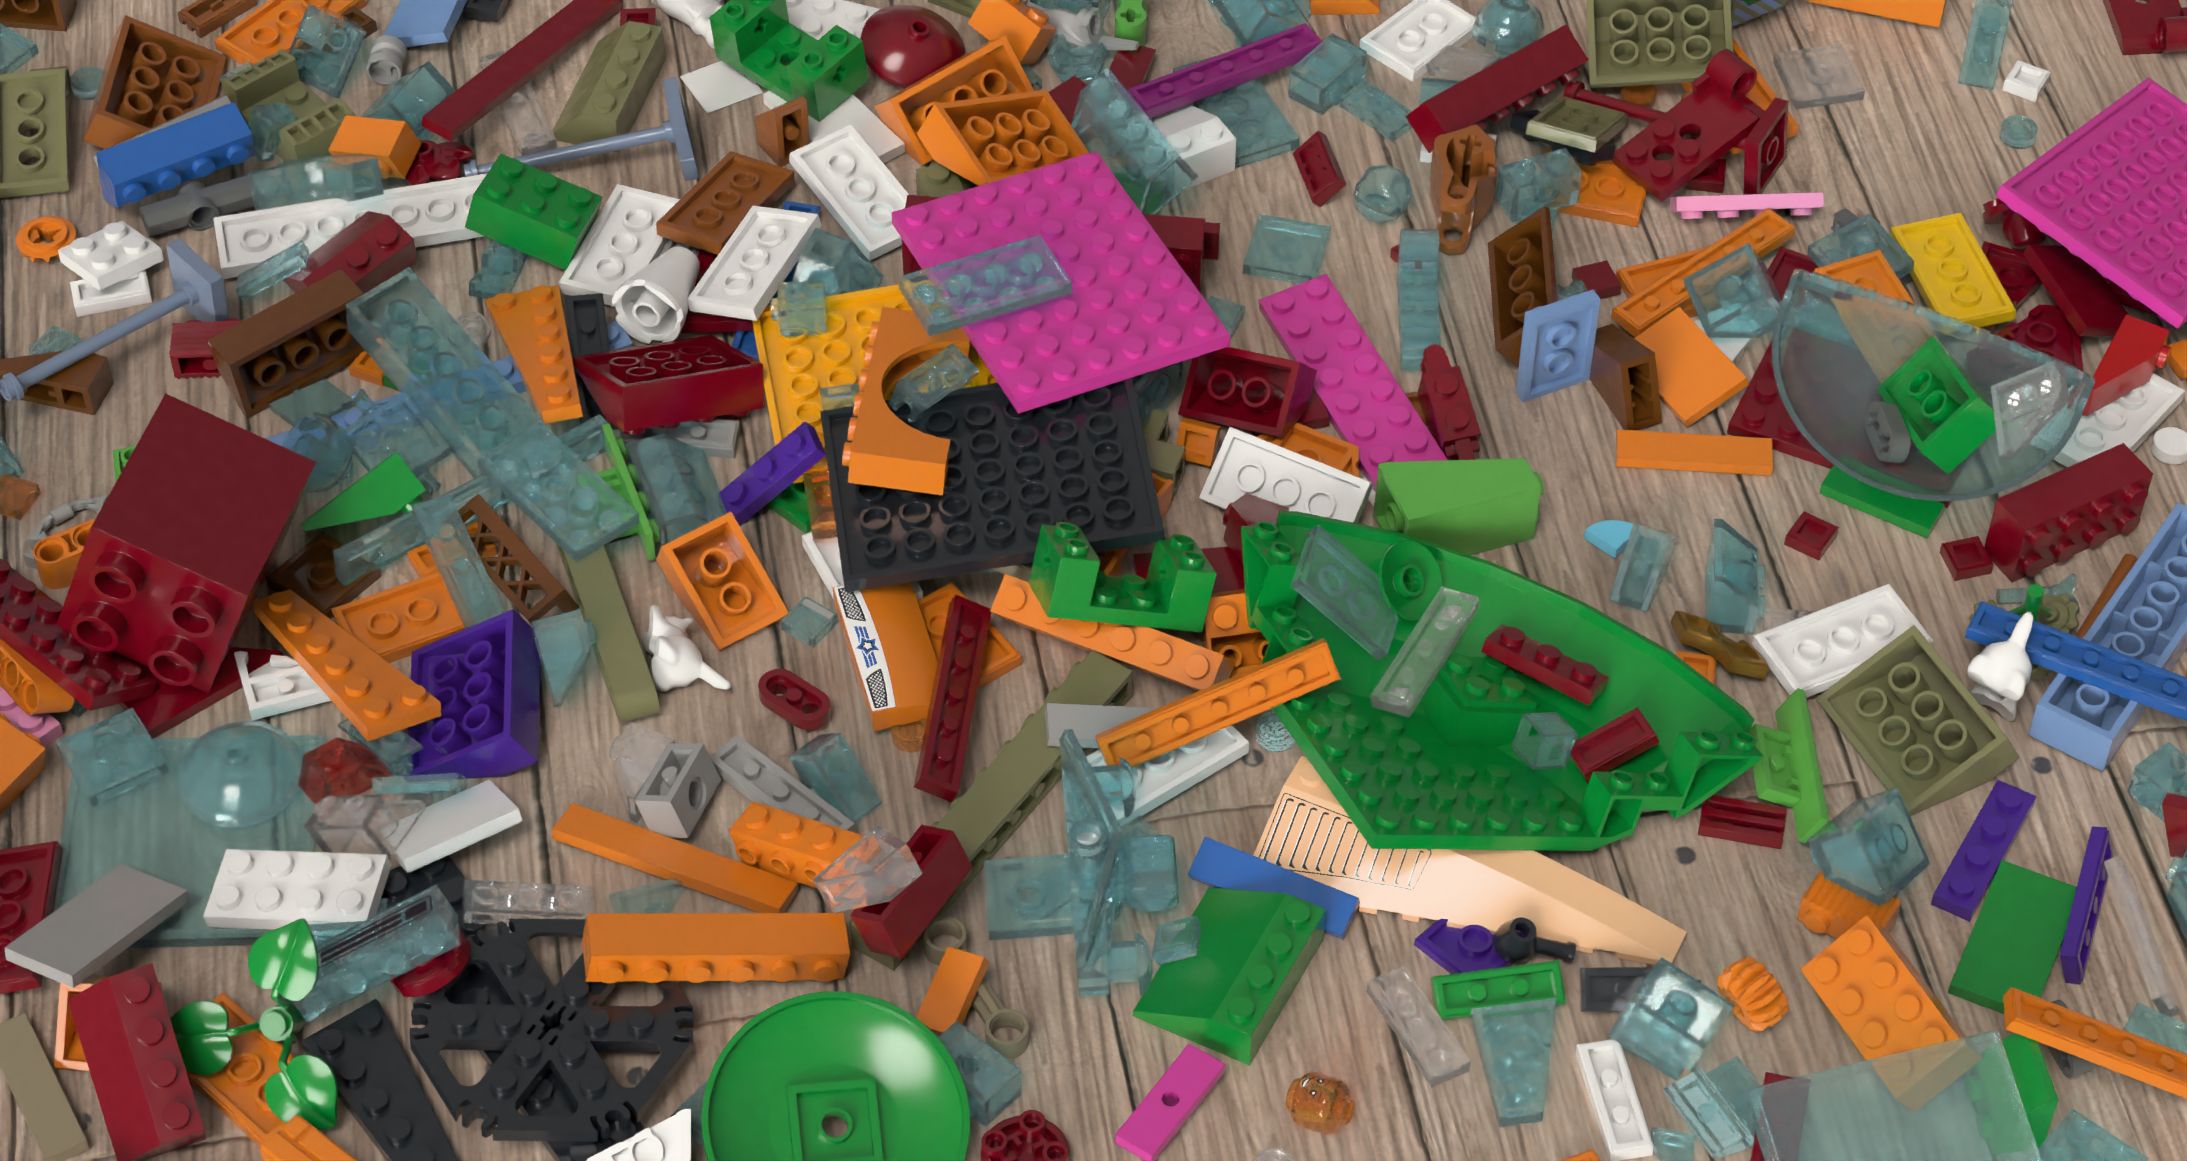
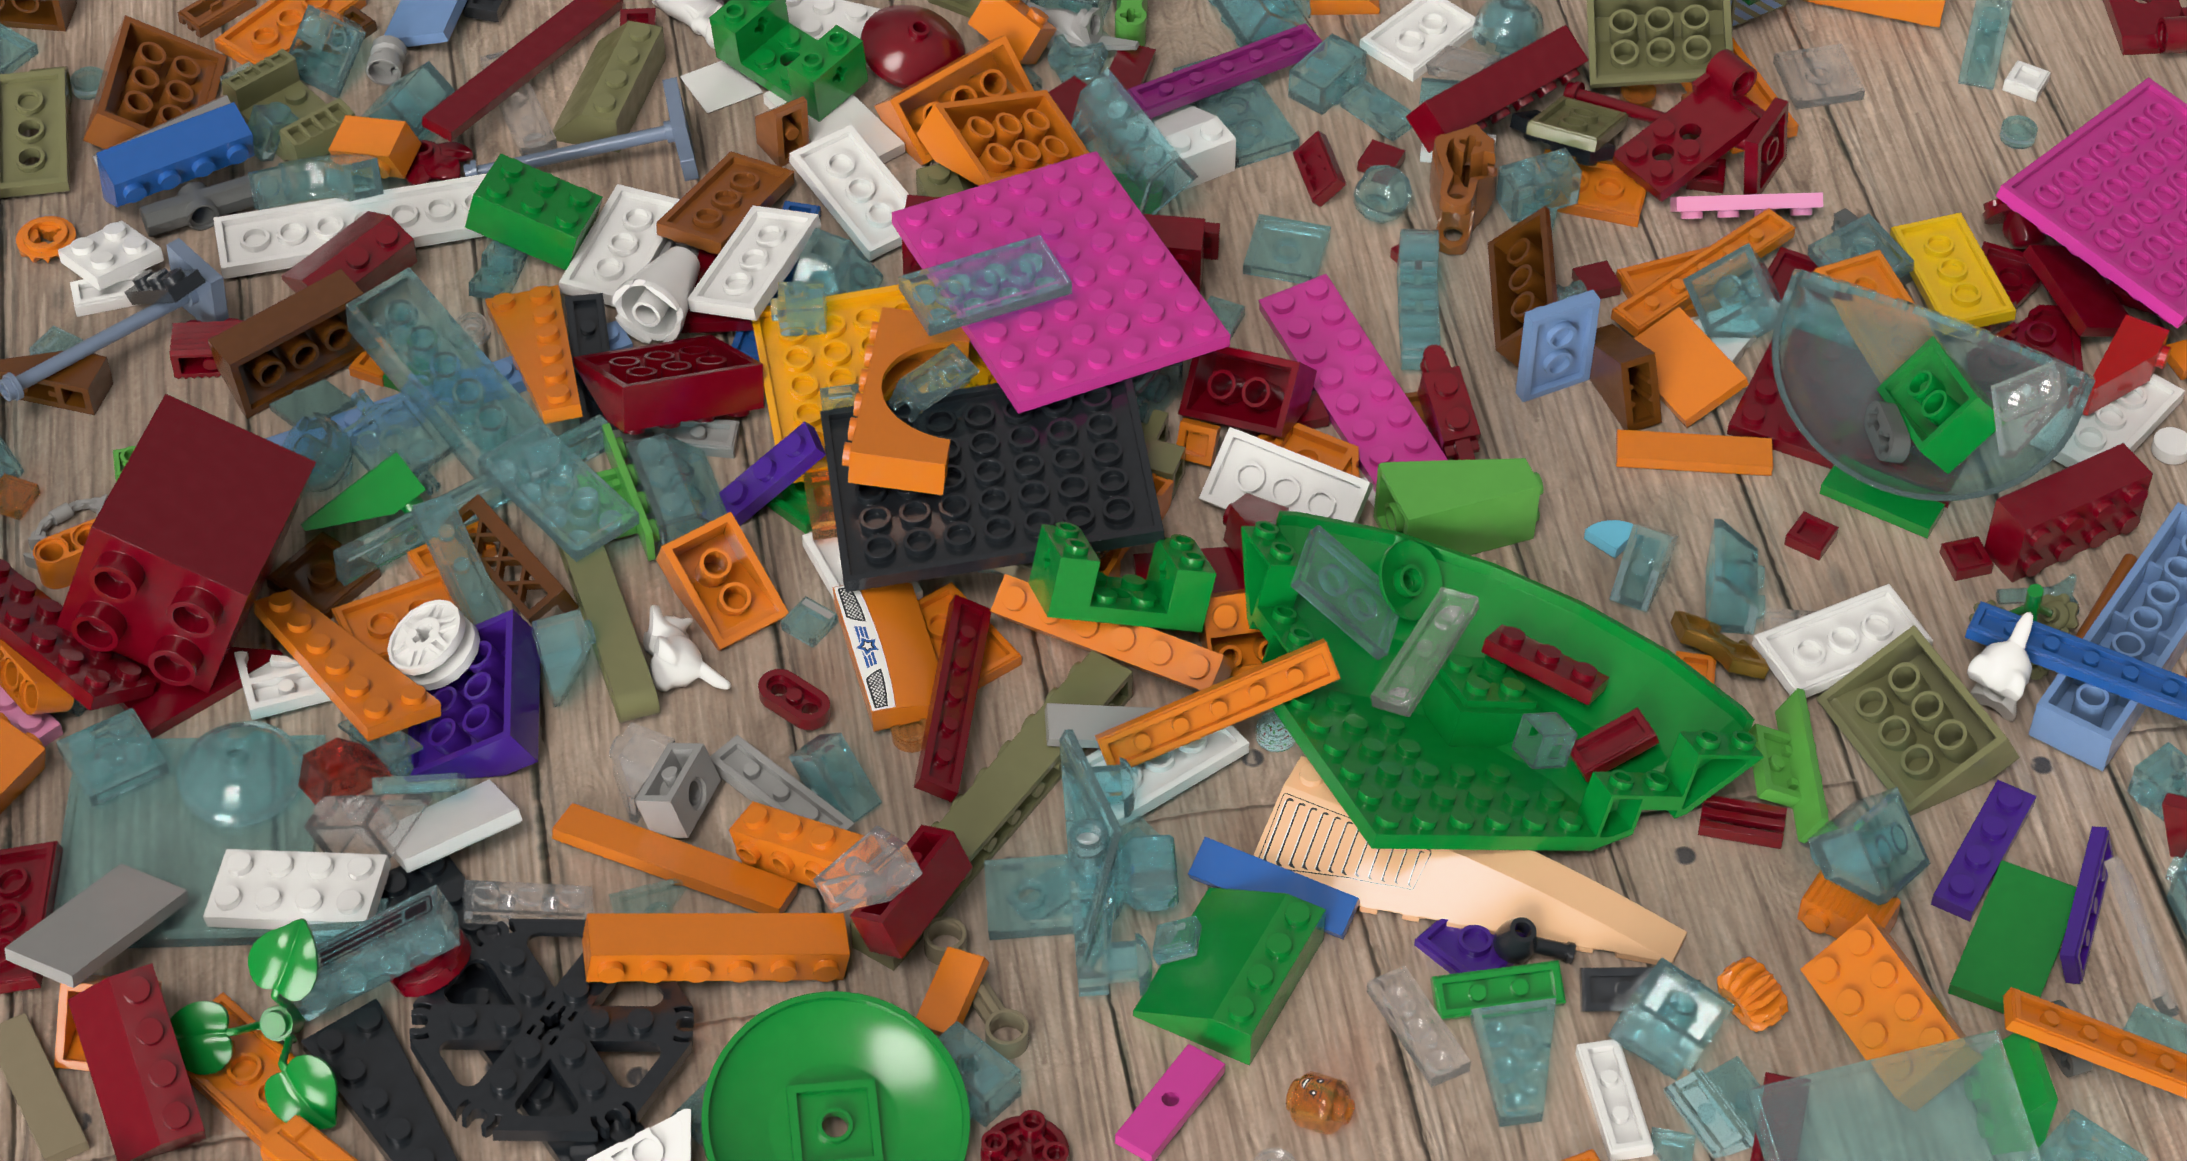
(163, 286): none -> black plate
(272, 270): clear light blue tile -> none
(434, 644): none -> white wheel
(1380, 154): none -> dark red tile

